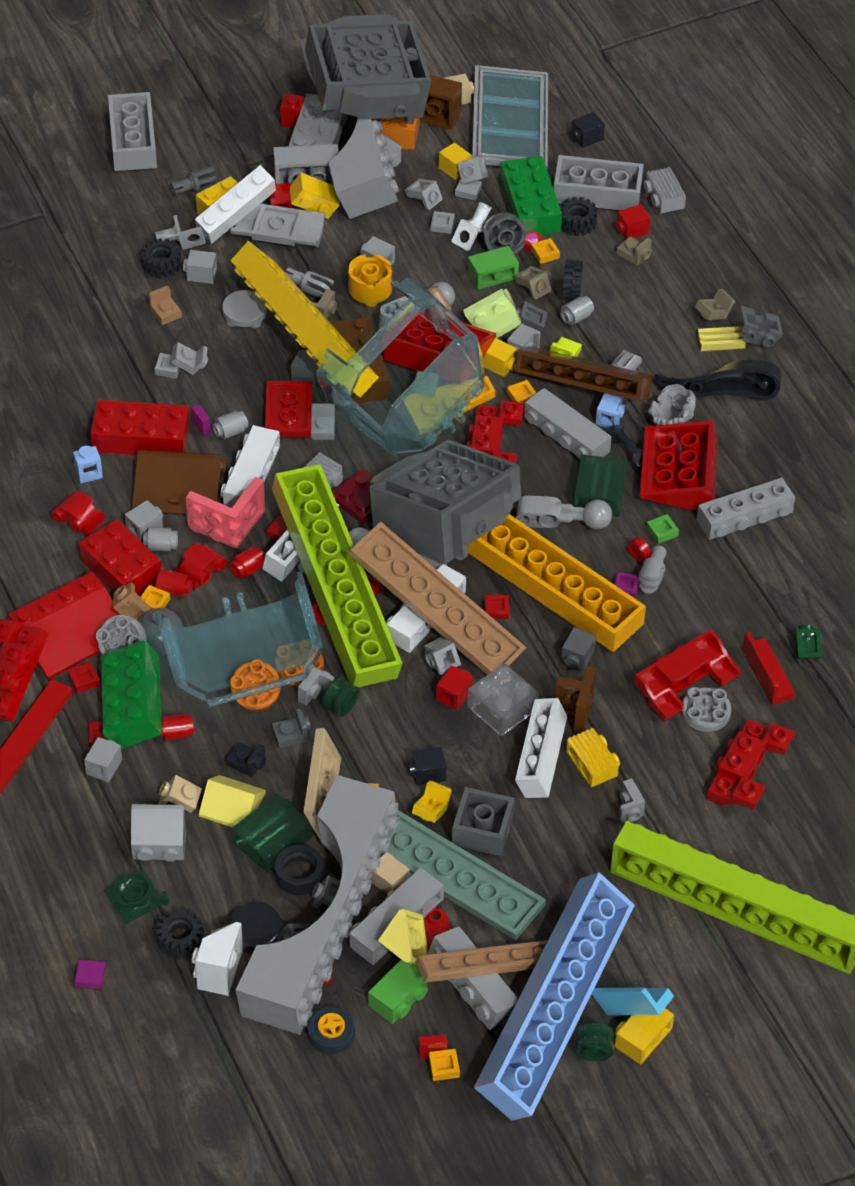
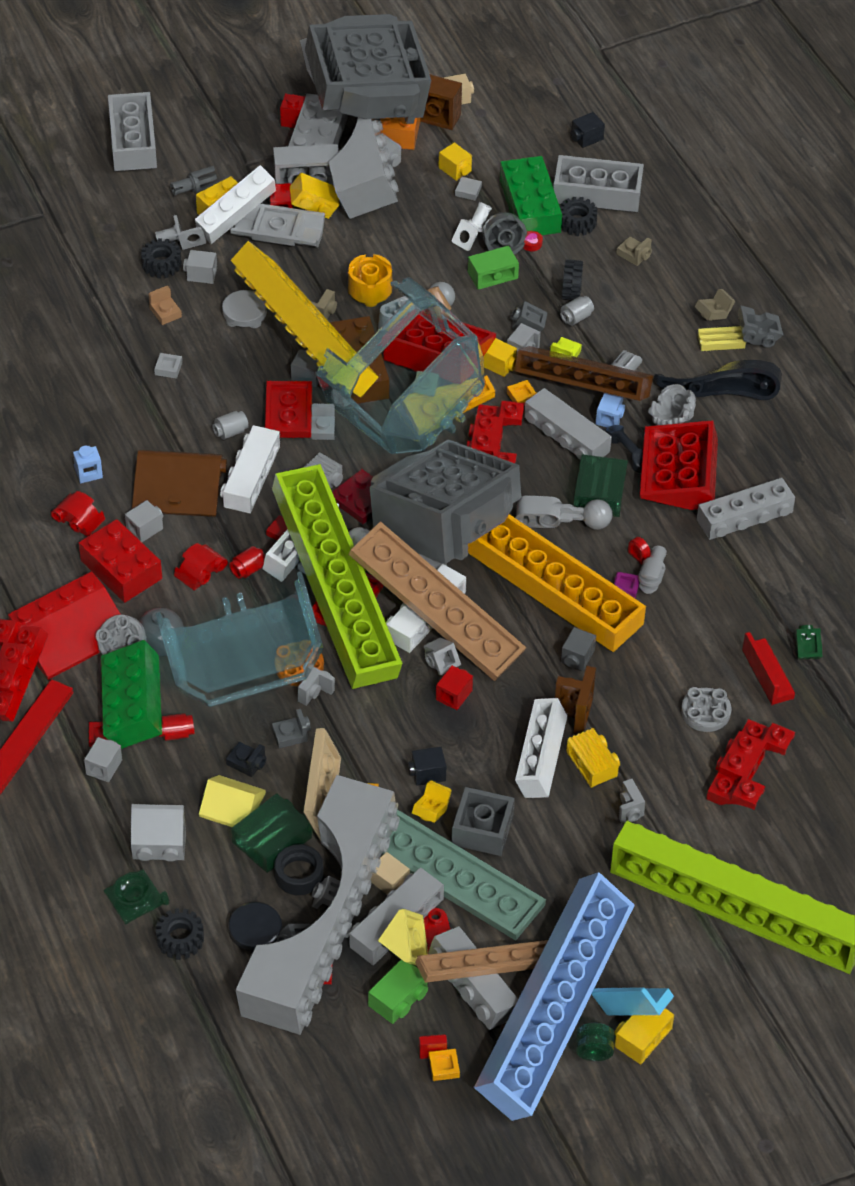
(84, 677): red plate -> none
(90, 974): magenta tile -> none
(128, 602): medium nougat bracket -> none
(136, 426): red brick -> none
(155, 597): light orange plate -> none
(161, 539): light grey brick -> none
(174, 582): red brick -> none
(180, 793): tan bracket -> none
(189, 359): light grey bracket -> none
(201, 420): magenta tile -> none
(218, 959): white slope -> none
(226, 523): coral bracket -> none
(253, 675): orange tile -> none
(310, 282): light grey arm -> none
(338, 1022): black wheel -> none
(341, 697): clear green wheel -> none
(378, 247): light grey brick -> none
(425, 190): light grey bracket -> none
(442, 222): light grey tile -> none
(472, 169): light grey bracket -> none
(494, 313): yellowish green bracket -> none
(497, 606): red tile -> none
(502, 699): clear brick -> none
(509, 114): clear light blue door -> none
(535, 280): dark tan bracket -> none
(545, 251): light orange plate -> none
(633, 222): red brick -> none
(662, 528): bright green tile -> none
(664, 190): light grey brick -> none
(683, 668): red bracket -> none

